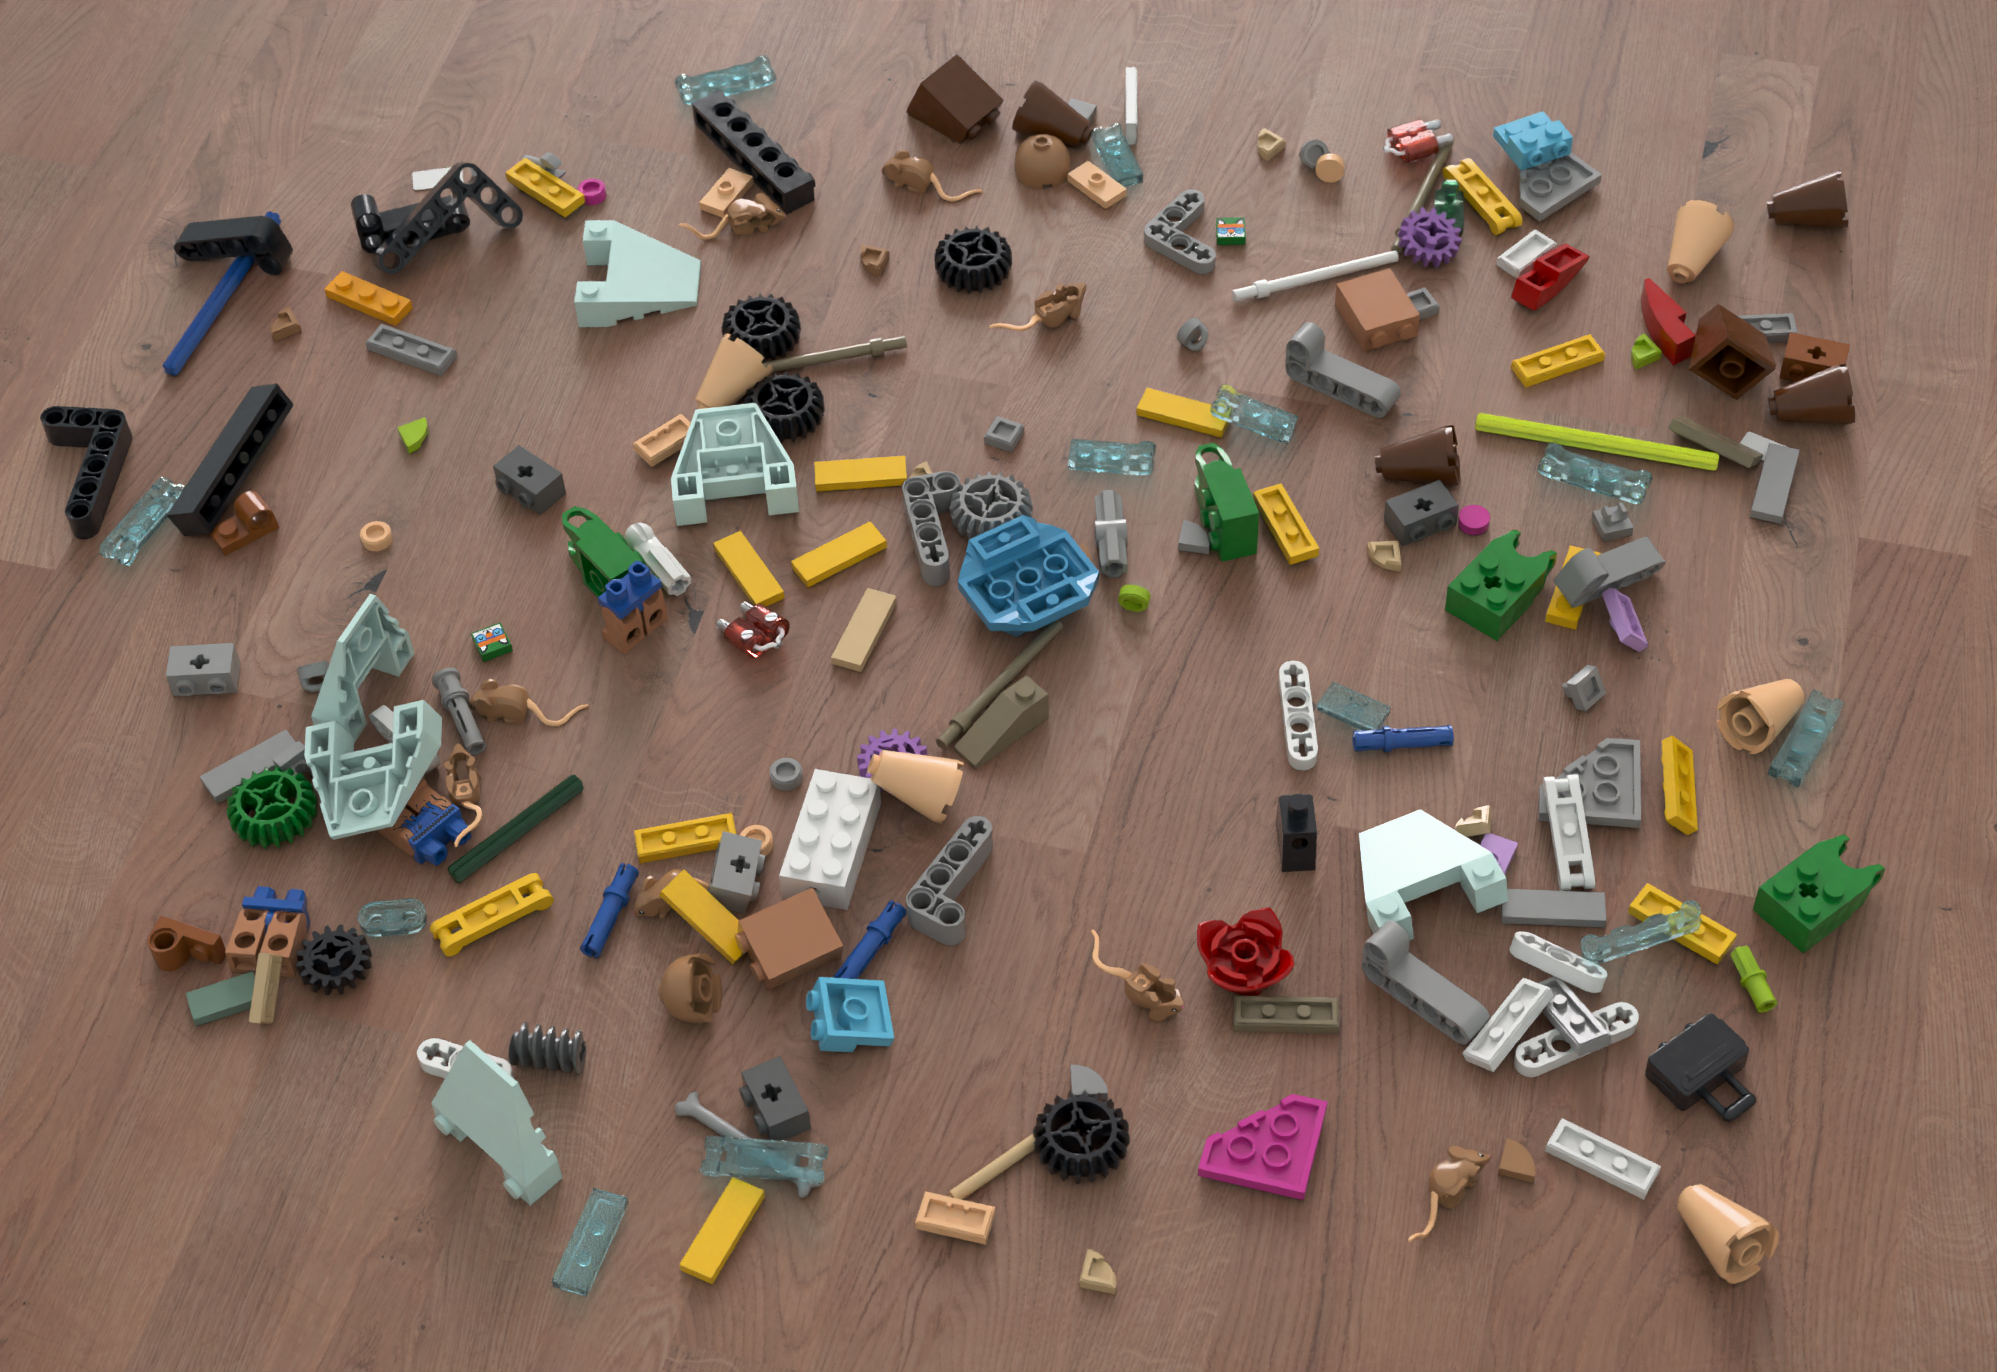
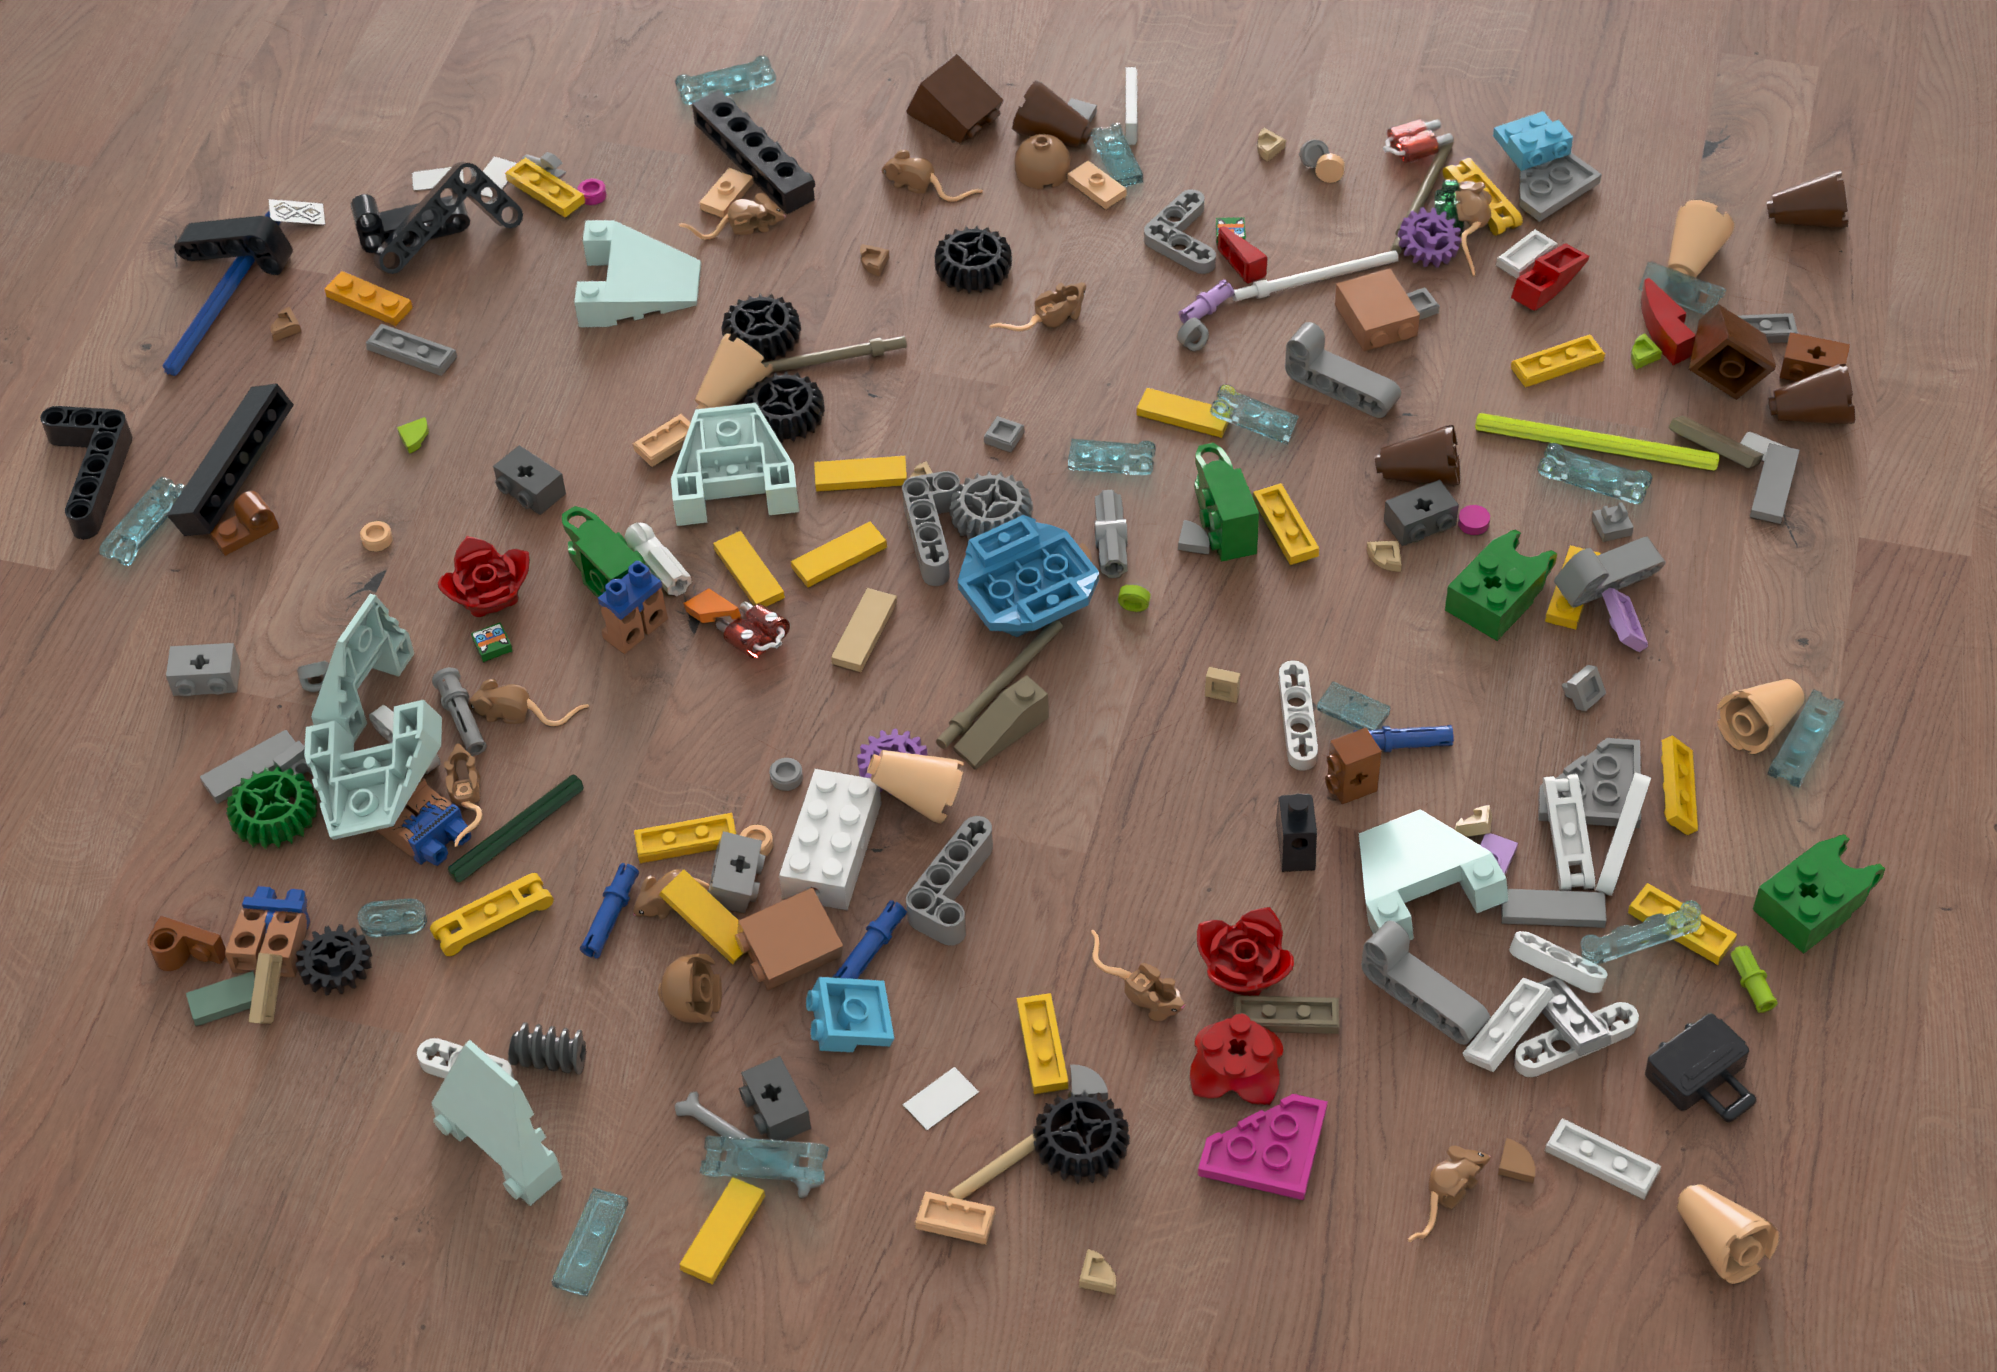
(296, 212): none -> white sticker
(484, 578): none -> red brick
(496, 172): none -> white sticker
(710, 605): none -> orange tile
(940, 1098): none -> white sticker
(1042, 1043): none -> yellow plate
(1207, 302): none -> lavender pin
(1222, 684): none -> tan tile
(1242, 256): none -> red slope
(1251, 1076): none -> red brick
(1353, 766): none -> dark orange brick
(1473, 210): none -> medium nougat animal
(1623, 834): none -> white beam
(1683, 288): none -> clear light blue plate

